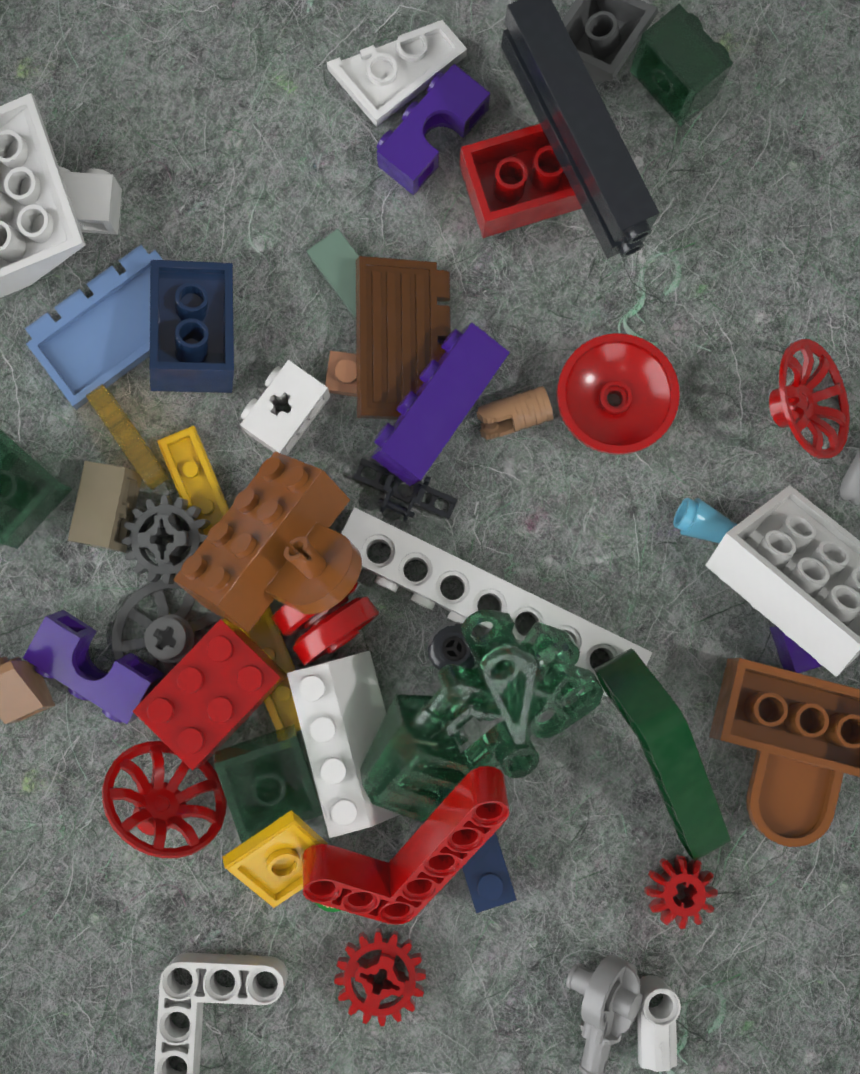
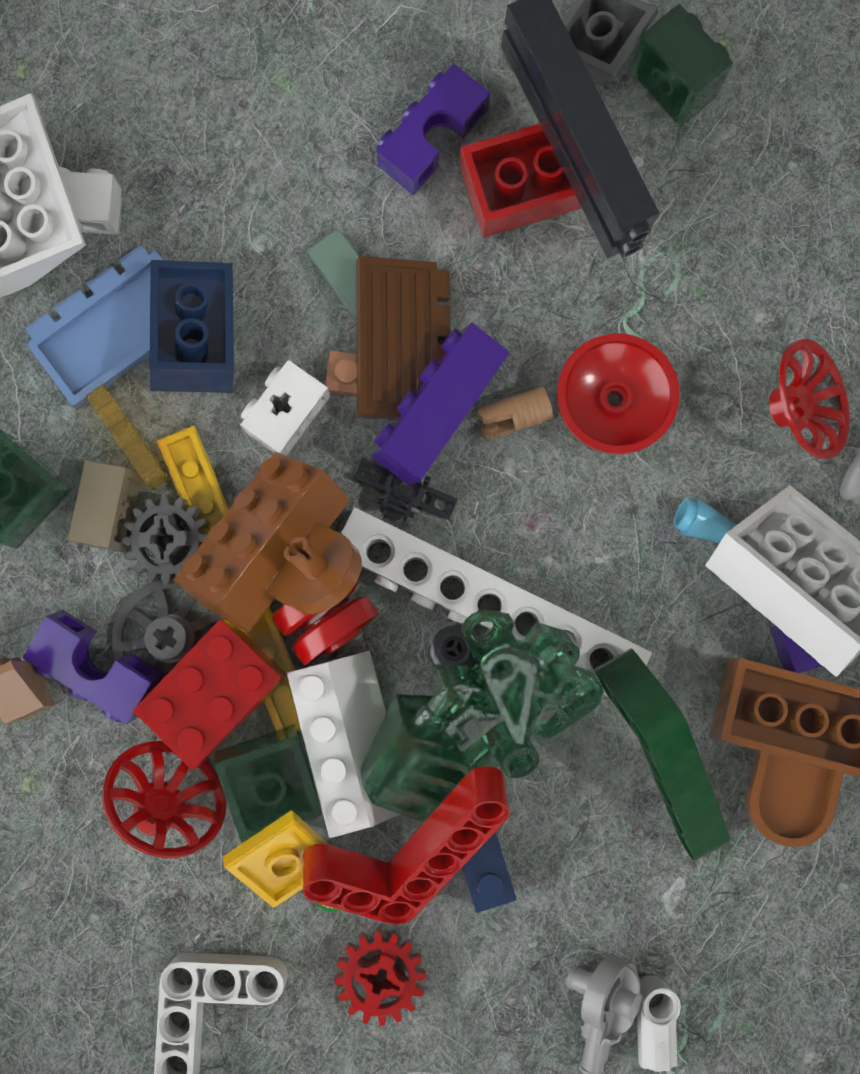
(395, 73): white wing -> none
(695, 891): red gear -> none

